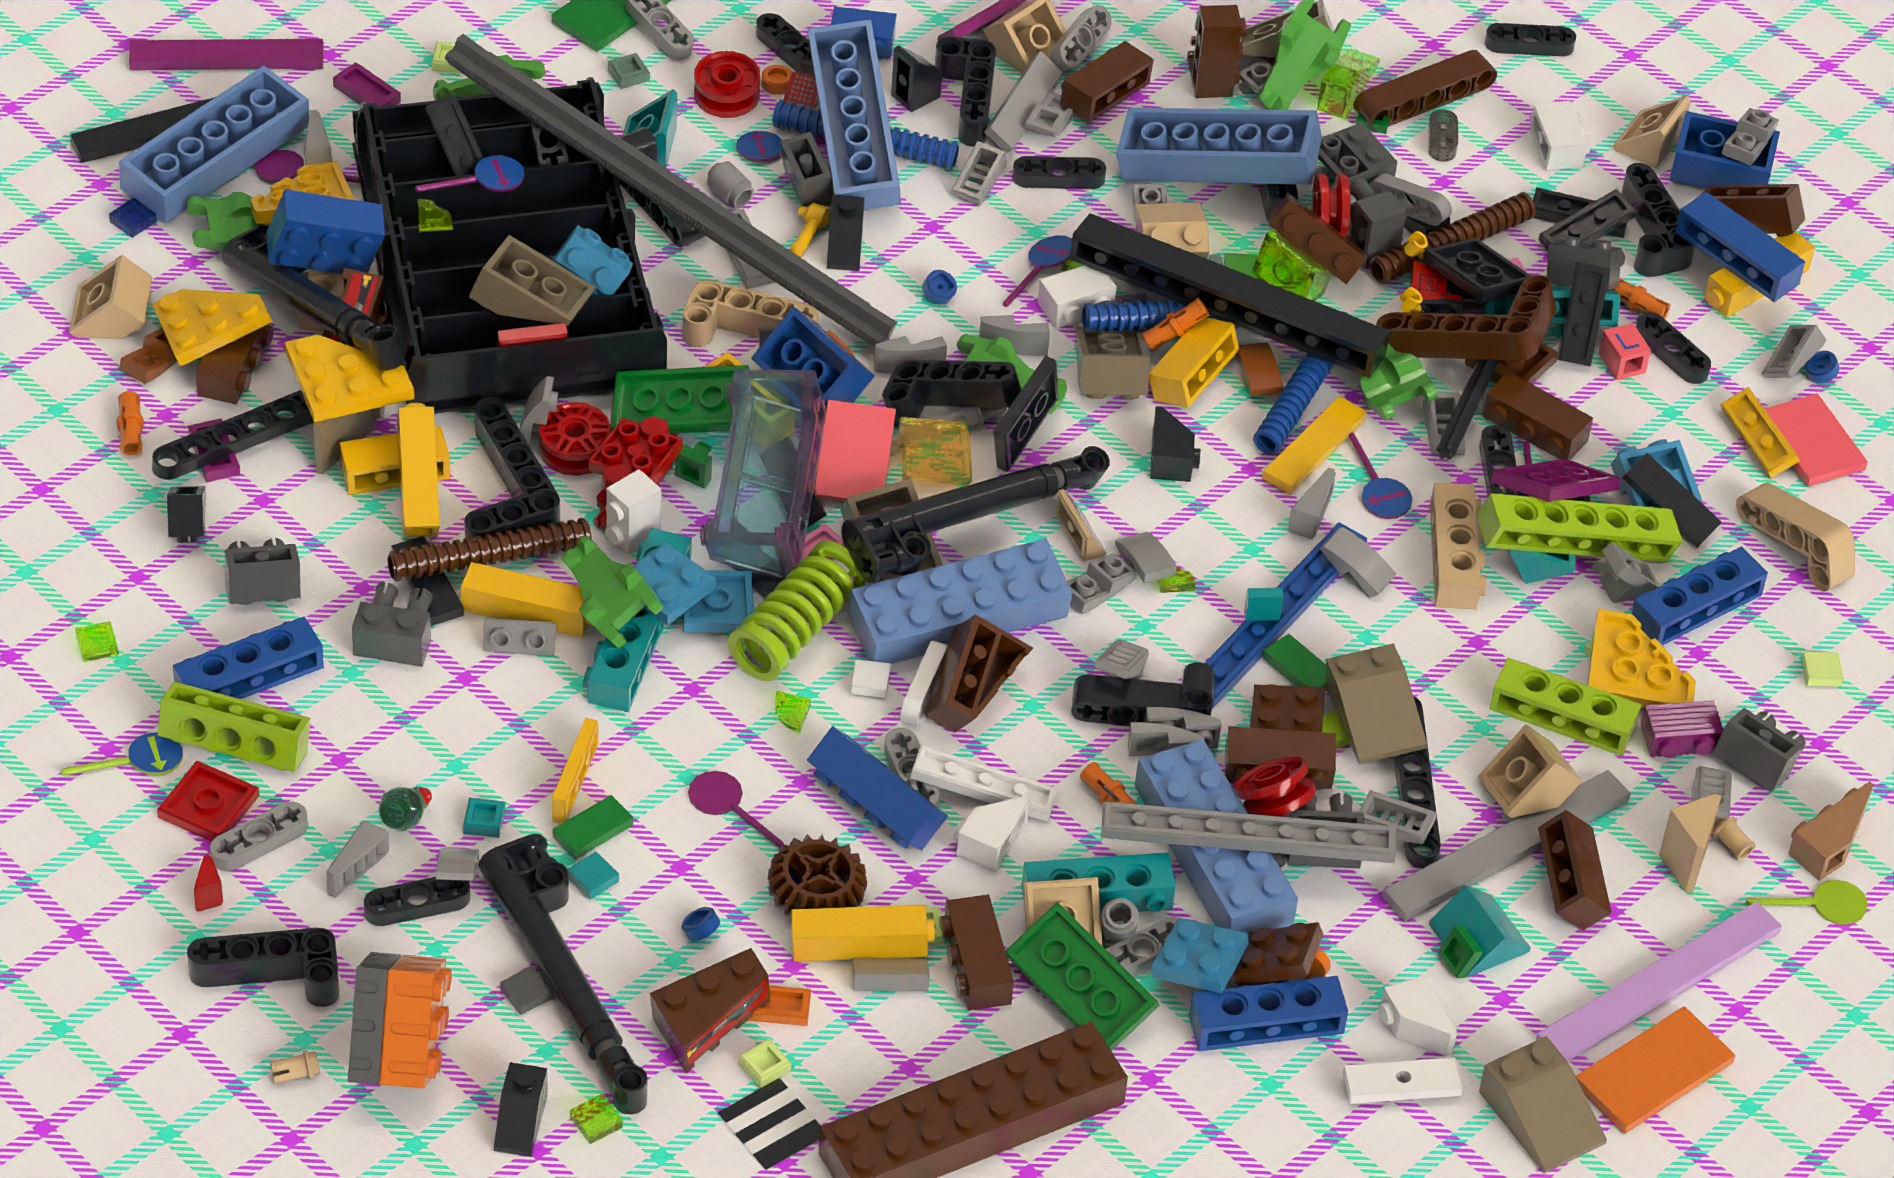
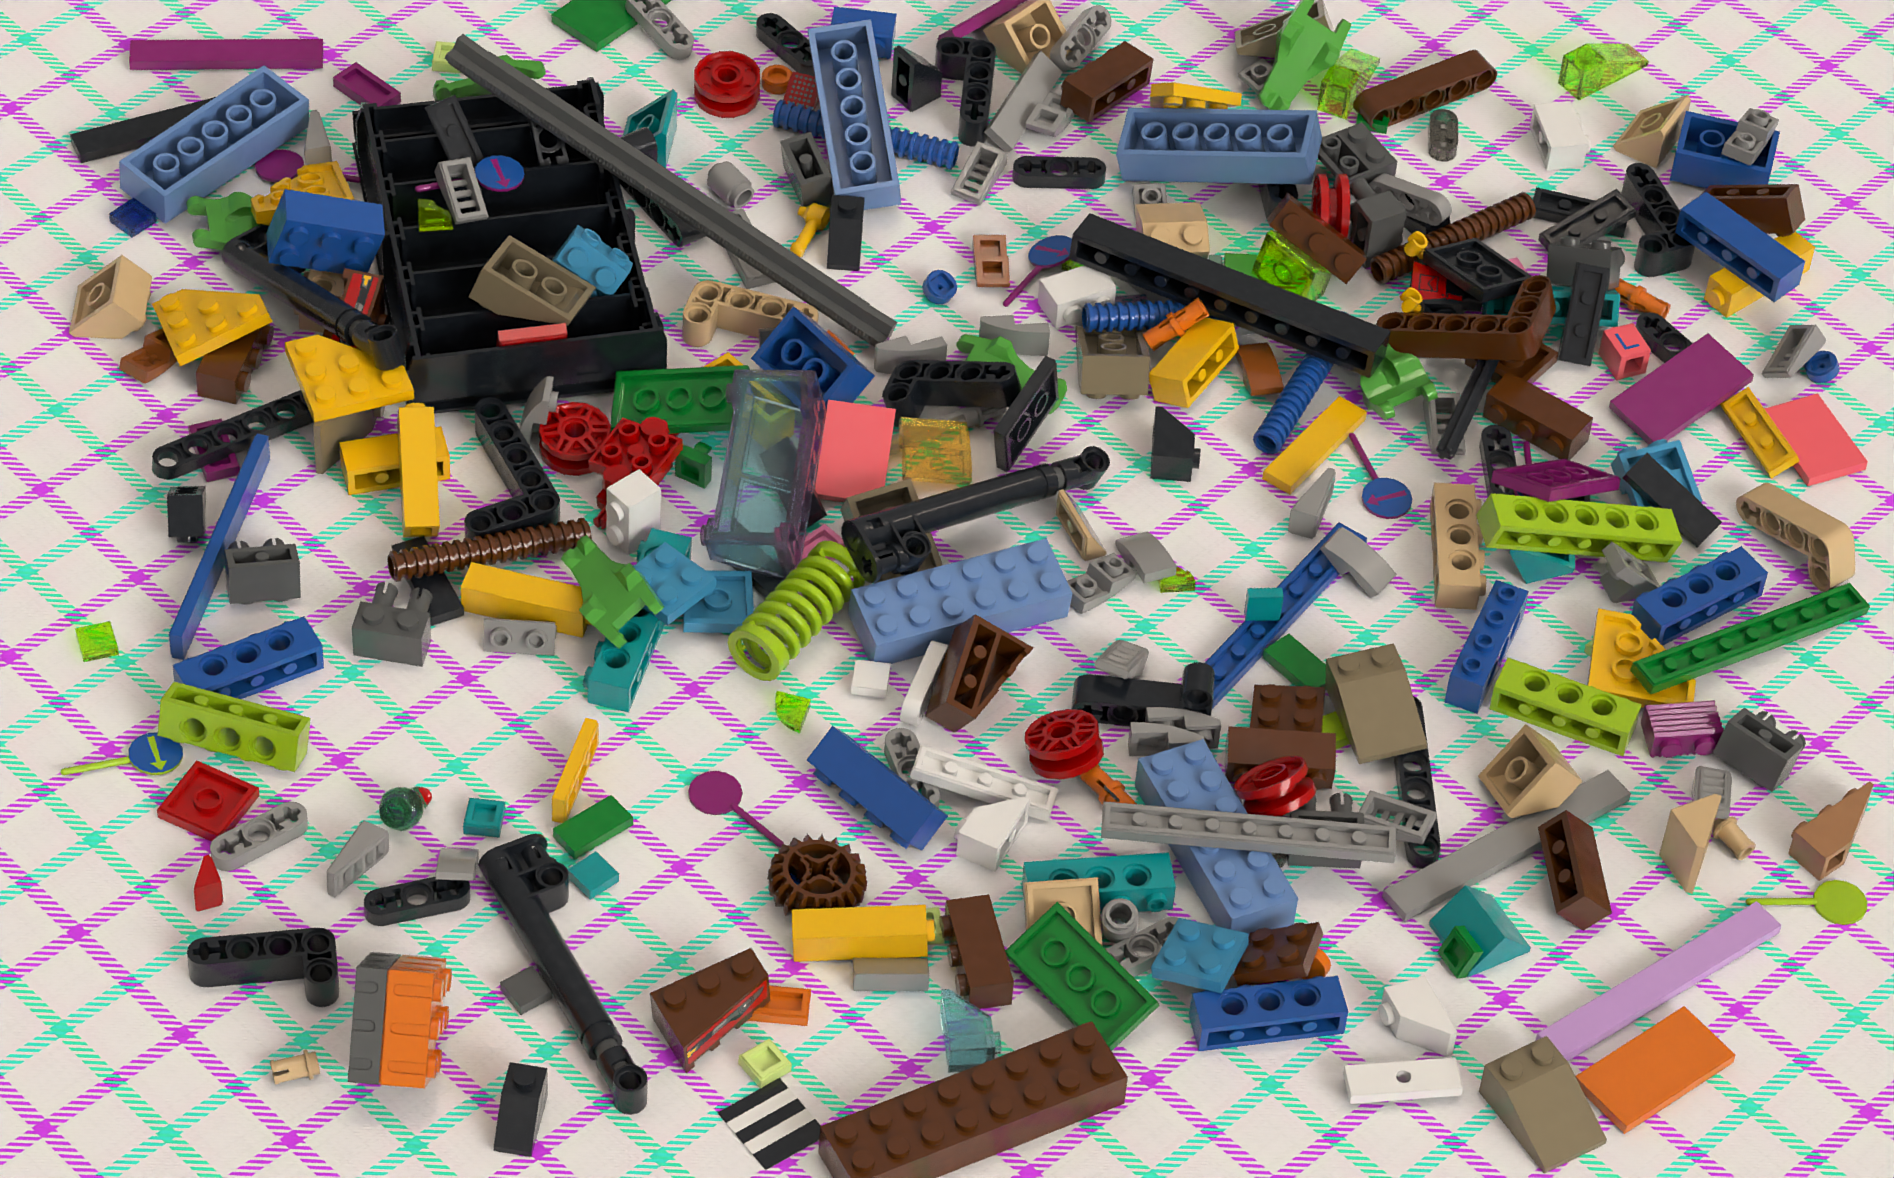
(130, 423): orange pin -> none
(213, 559): none -> blue tile
(461, 167): none -> light grey slope
(596, 1118): clear neon green tile -> none
(628, 71): sand green tile -> none
(700, 923): blue tile -> none
(762, 145): blue piece -> none
(966, 1033): none -> clear light blue slope
(990, 261): none -> slope
(1064, 744): none -> red wheel
(1192, 97): none -> yellow plate
(1216, 51): reddish brown wedge -> none
(1486, 646): none -> blue brick
(1500, 39): black beam -> none
(1598, 66): none -> clear neon green slope
(1681, 390): none -> magenta tile
(1749, 638): none -> green tile
(1822, 669): yellowish green tile -> none

